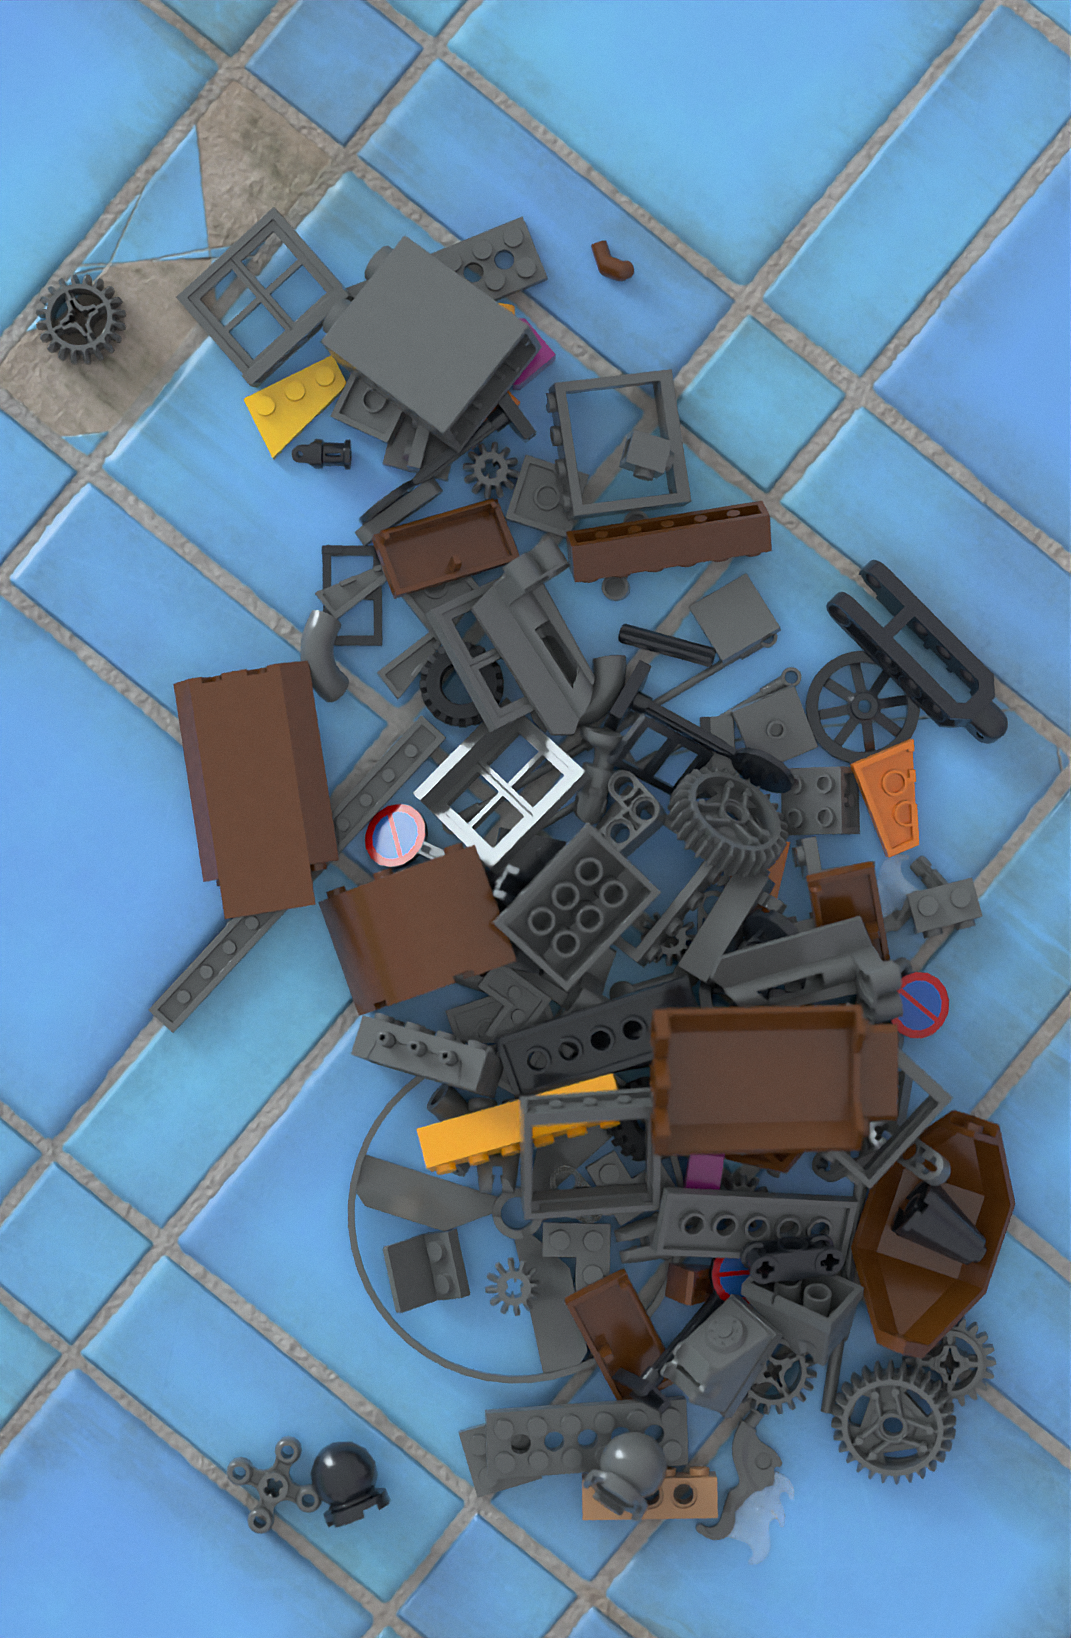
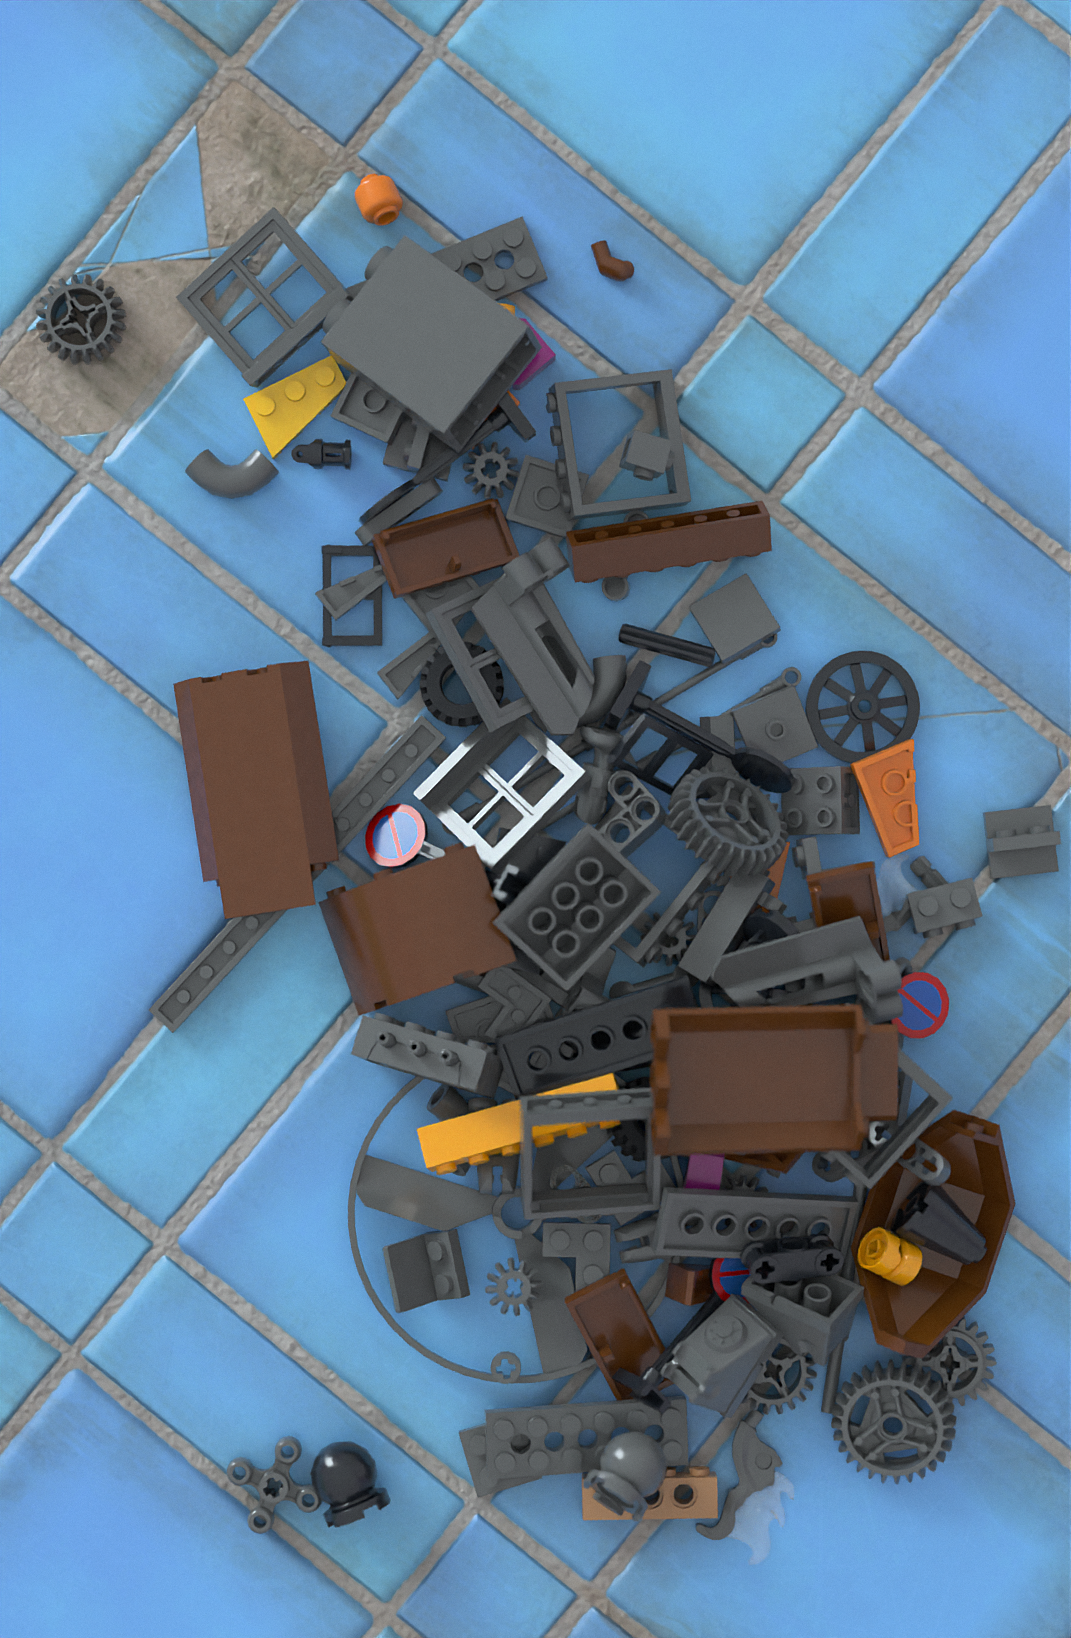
(230, 480): none -> dark grey cylinder
(318, 649): dark grey cylinder -> none
(378, 199): none -> orange head
(499, 1375): none -> dark grey bush
(889, 1256): none -> light orange wheel
(975, 715): black piece -> none
(1021, 841): none -> dark grey bracket

